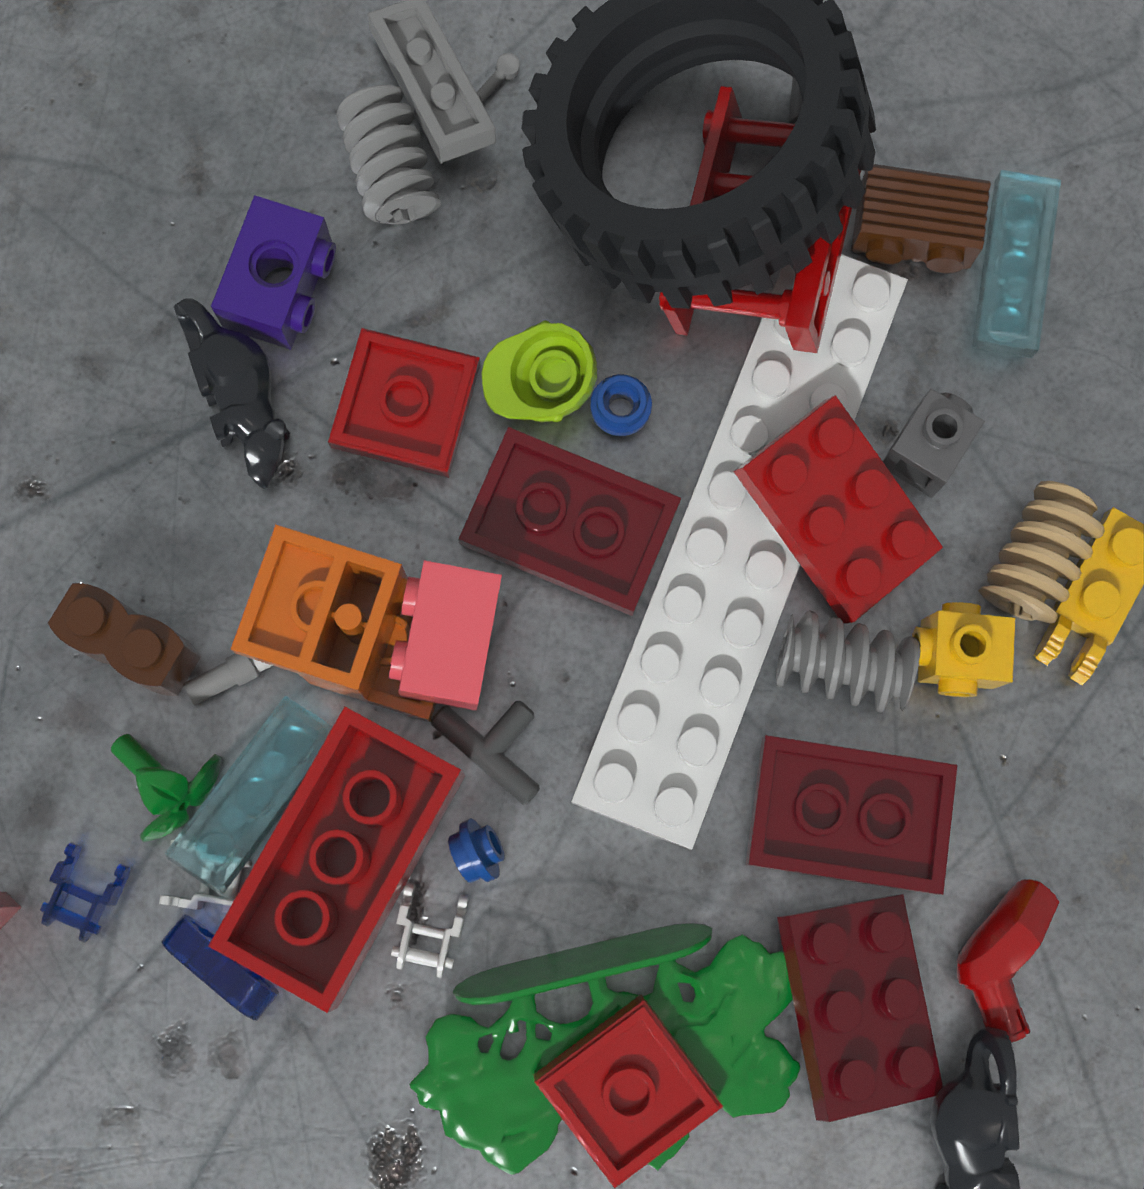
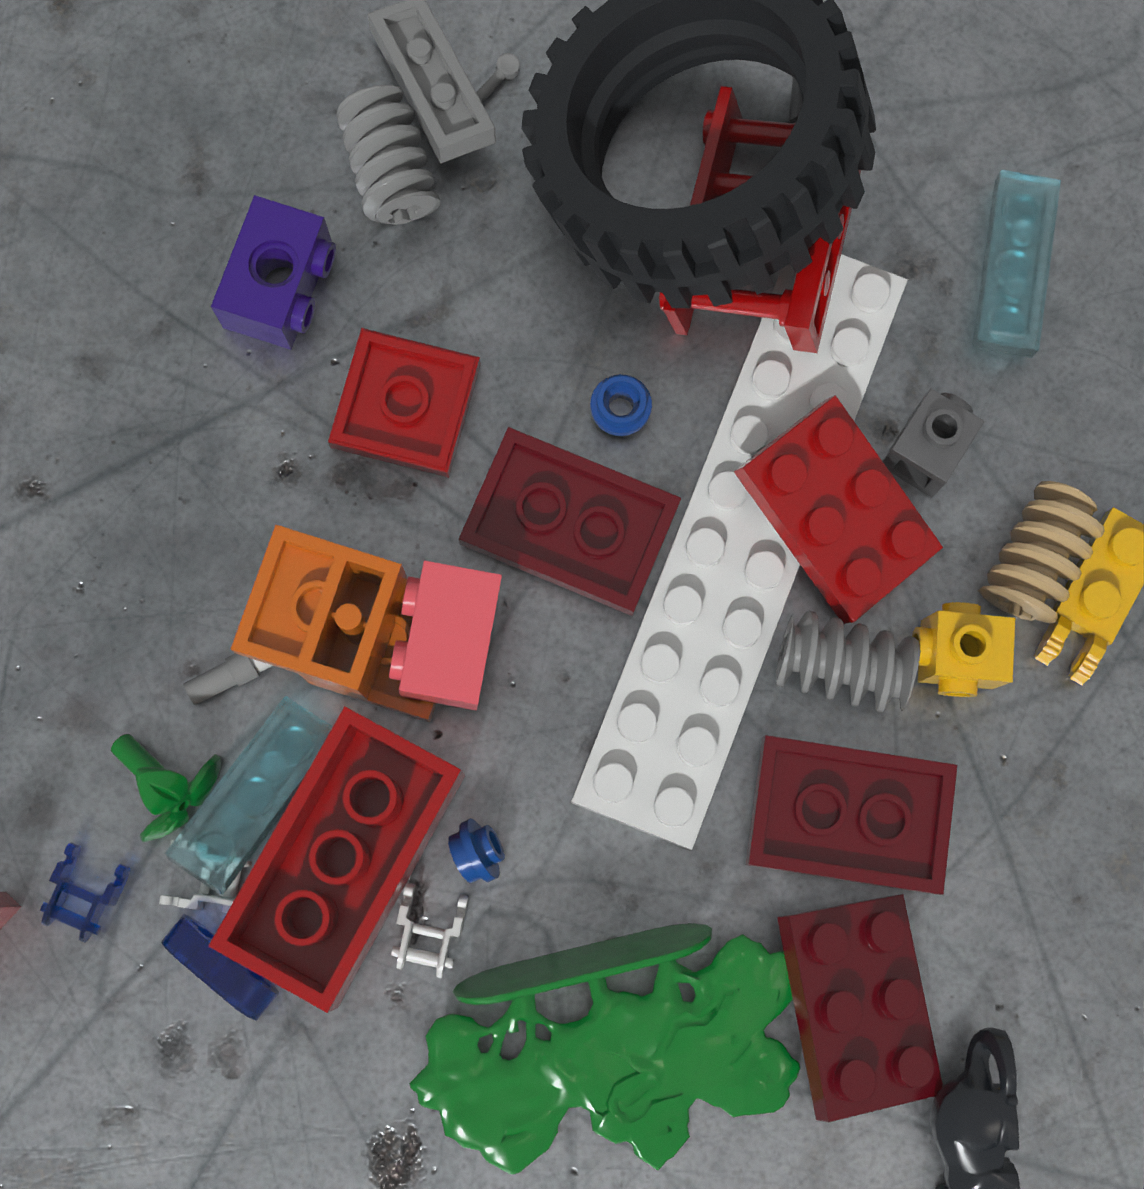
(129, 642): reddish brown brick -> none
(238, 379): black animal -> none
(489, 750): dark grey piece -> none
(539, 373): lime hat -> none
(627, 1091): red tile -> none
(921, 218): reddish brown brick -> none
(1001, 949): red arm -> none

